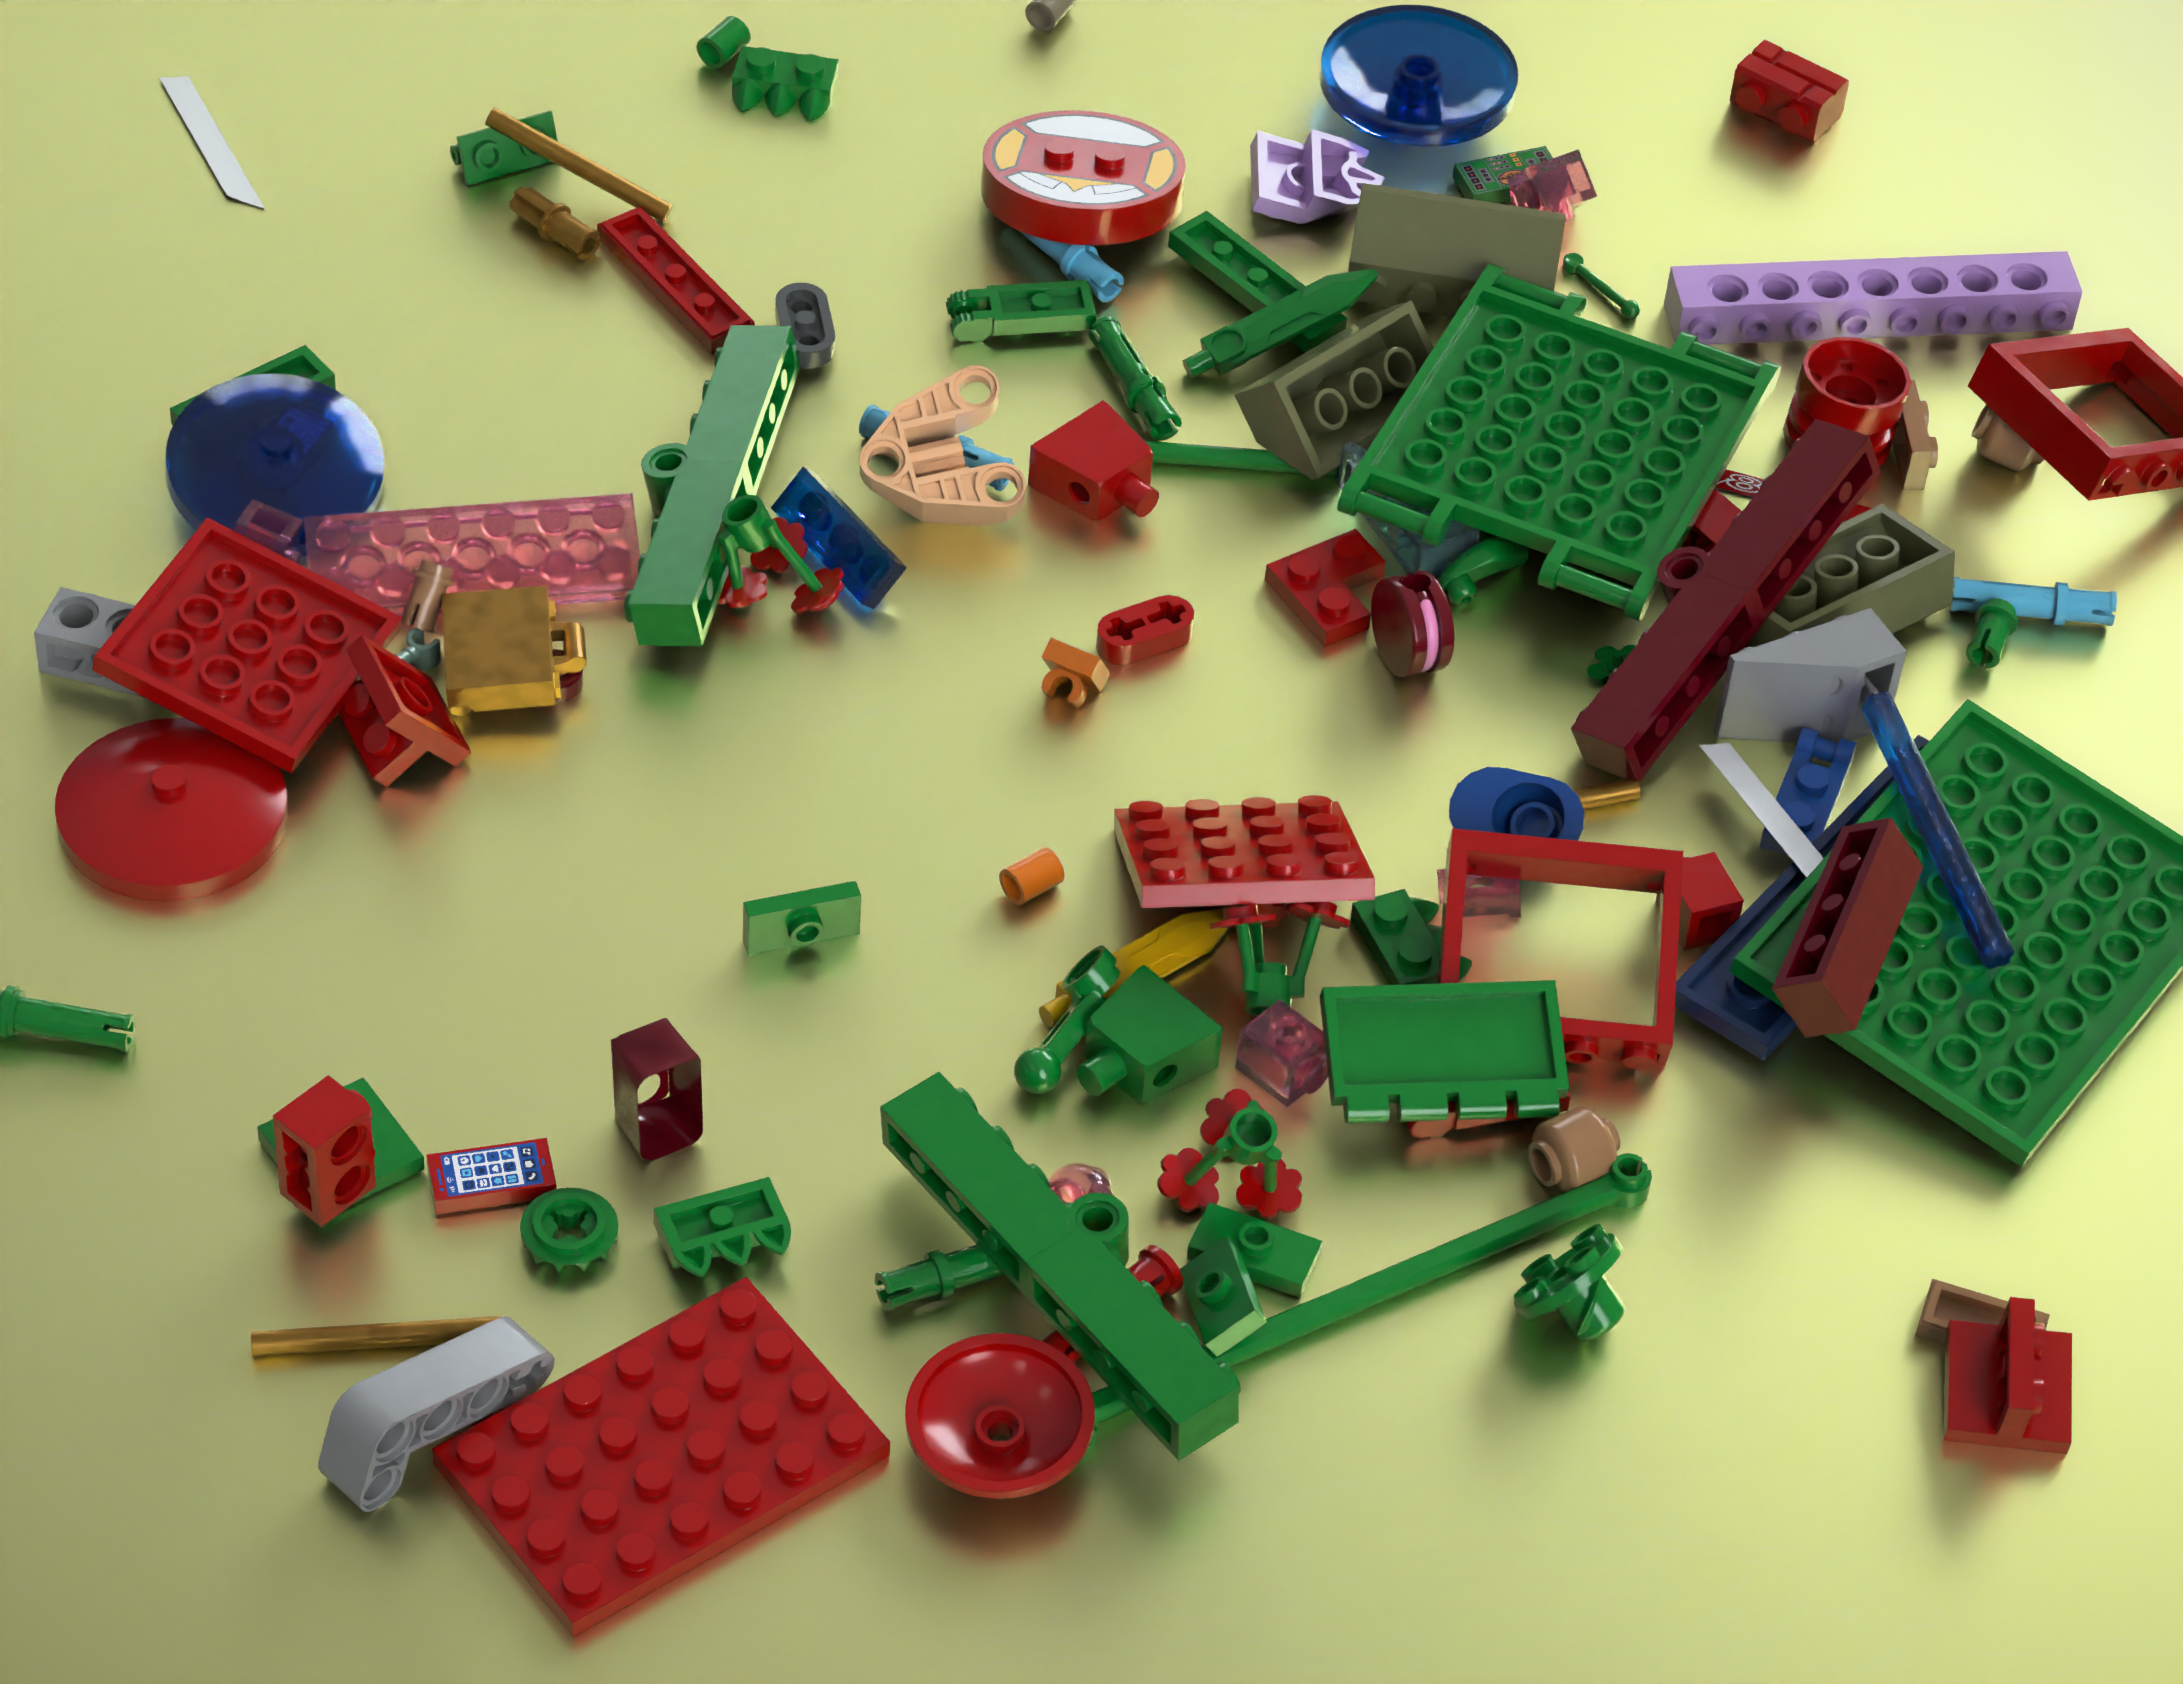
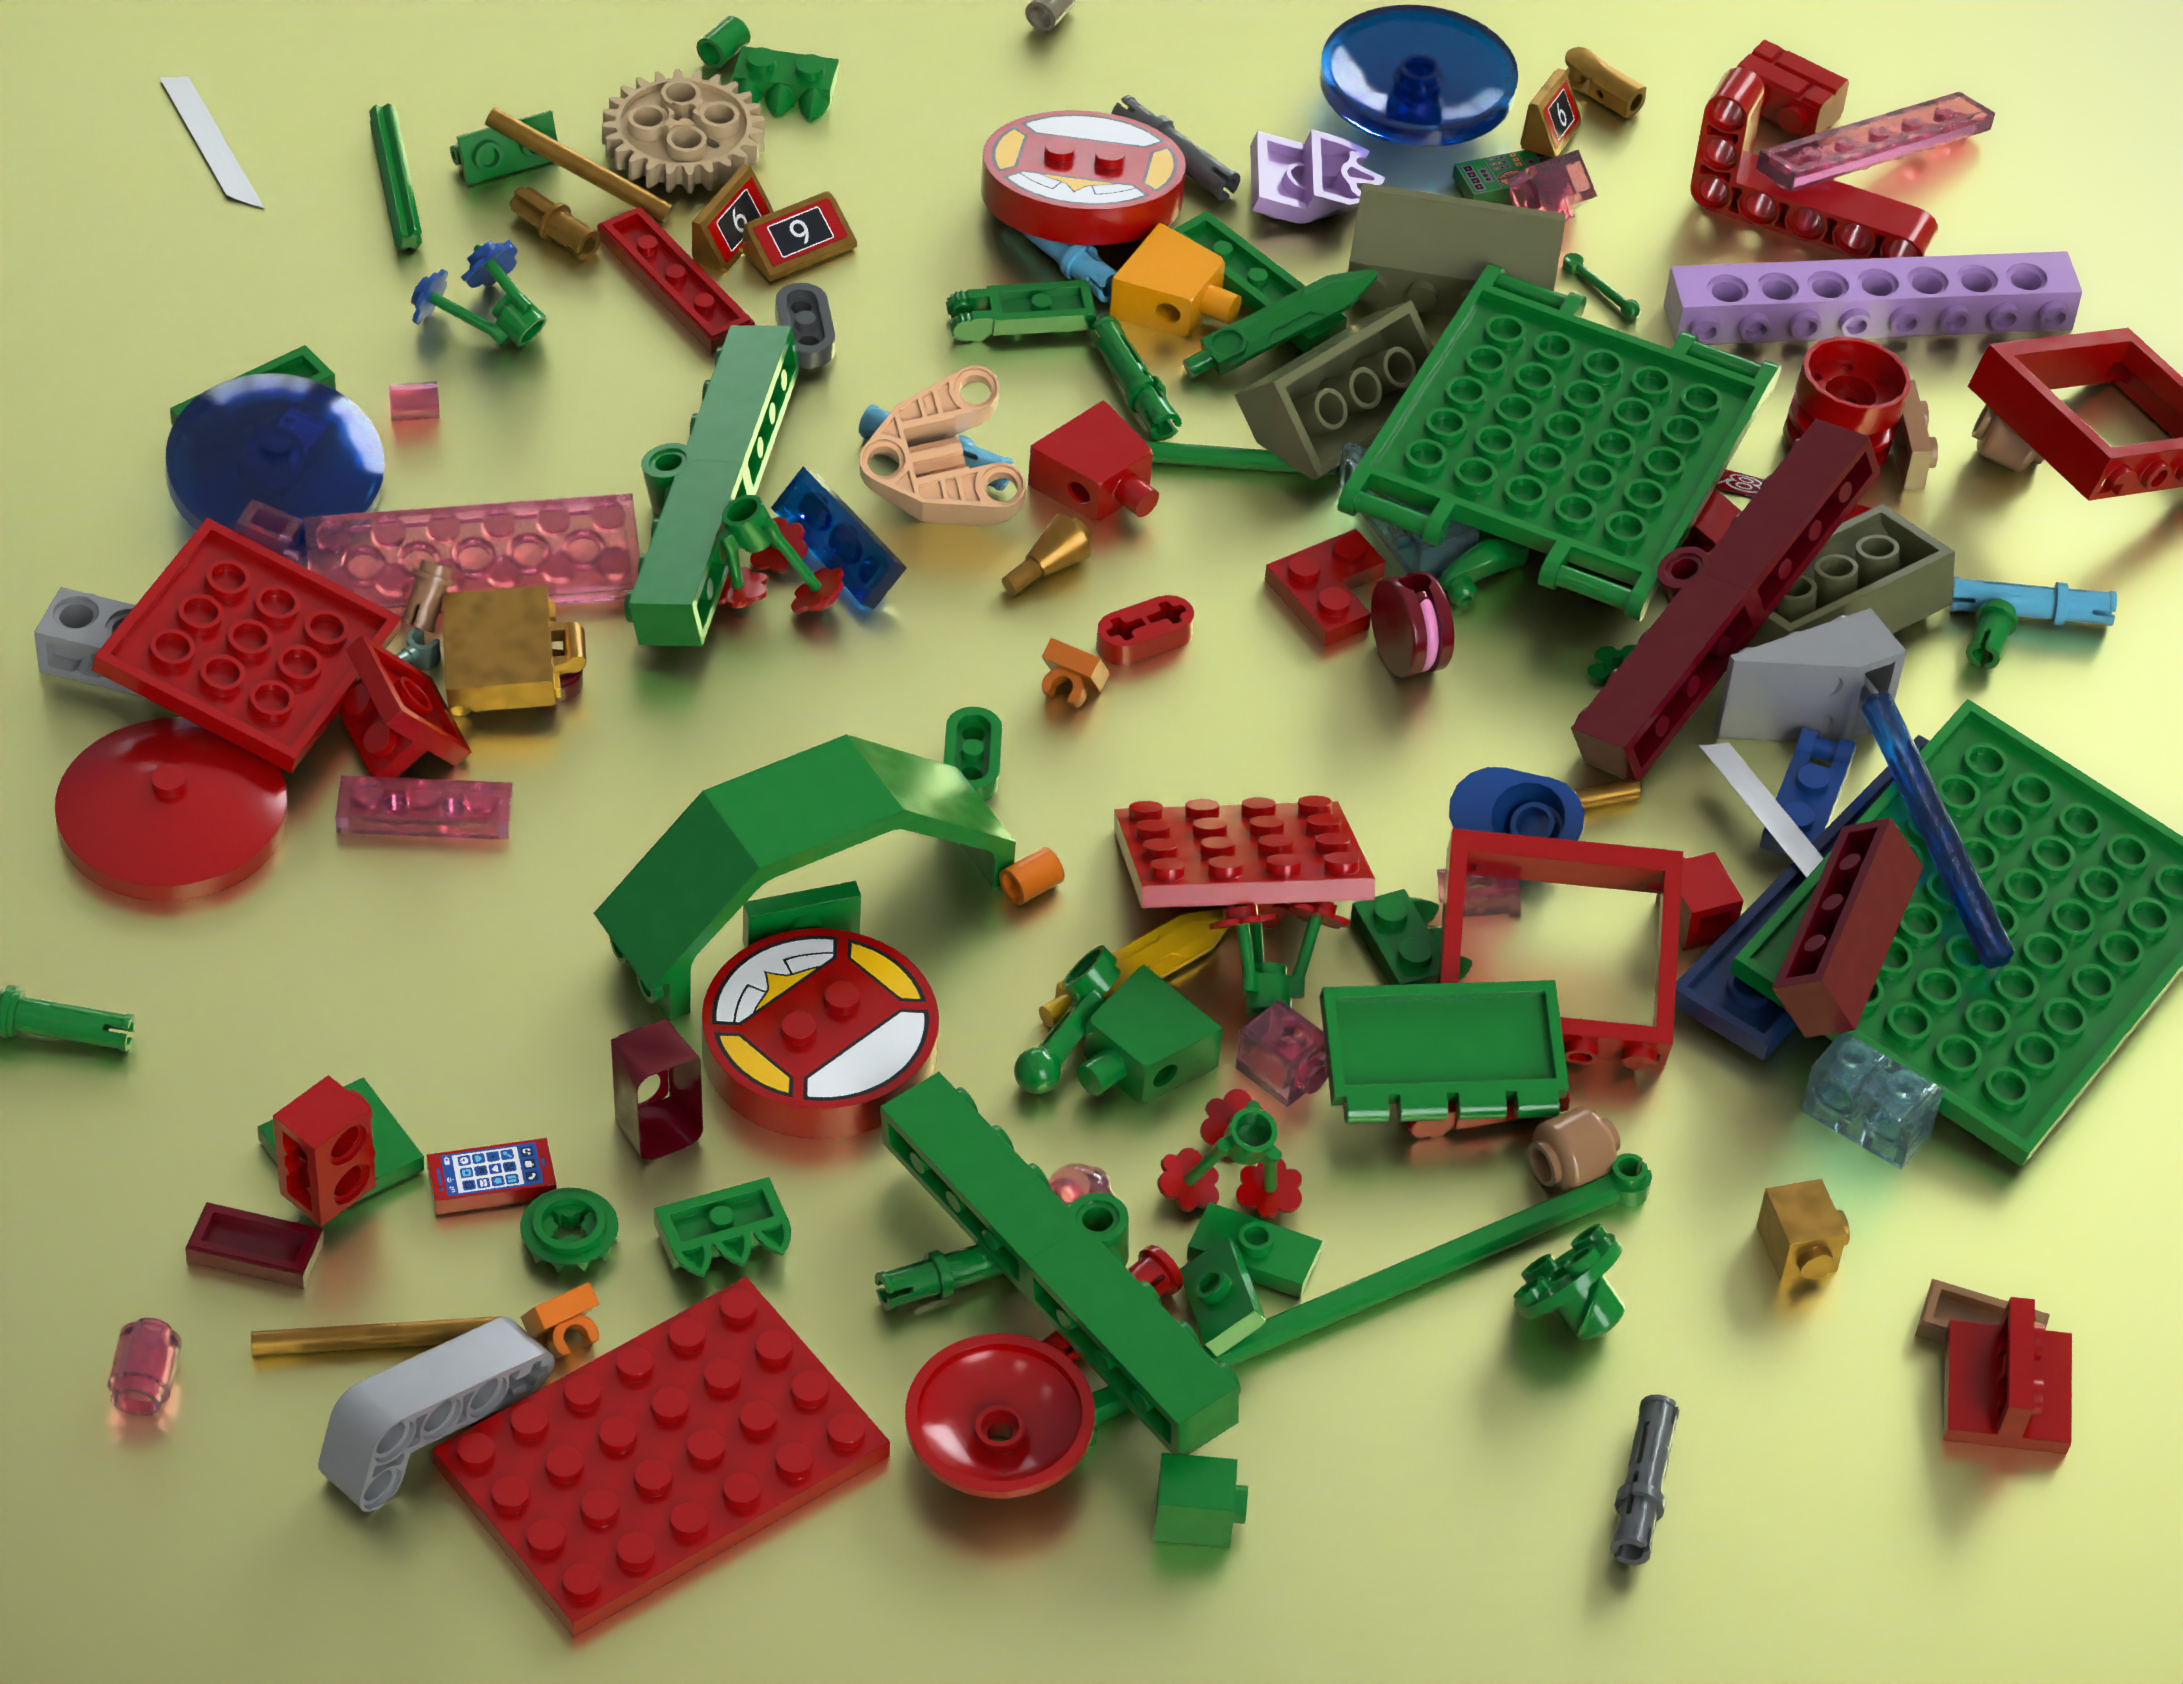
(144, 1366): none -> clear pink brick
(255, 1245): none -> dark red tile
(395, 177): none -> green axle
(414, 401): none -> clear pink hinge
(424, 807): none -> clear pink plate
(515, 313): none -> plant
(561, 1314): none -> orange tile
(683, 130): none -> tan gear
(720, 225): none -> slope
(771, 825): none -> green panel
(797, 236): none -> slope
(818, 1032): none -> piece
(975, 748): none -> green plate
(1060, 546): none -> pearl gold cone
(1172, 285): none -> light orange torso
(1198, 1500): none -> green brick
(1199, 164): none -> dark grey pin
(1551, 117): none -> pearl gold slope
(1603, 82): none -> pearl gold bar
(1641, 1497): none -> dark grey pin
(1802, 1230): none -> pearl gold brick
(1819, 214): none -> red beam
(1872, 1099): none -> clear light blue brick
(1874, 141): none -> clear pink plate

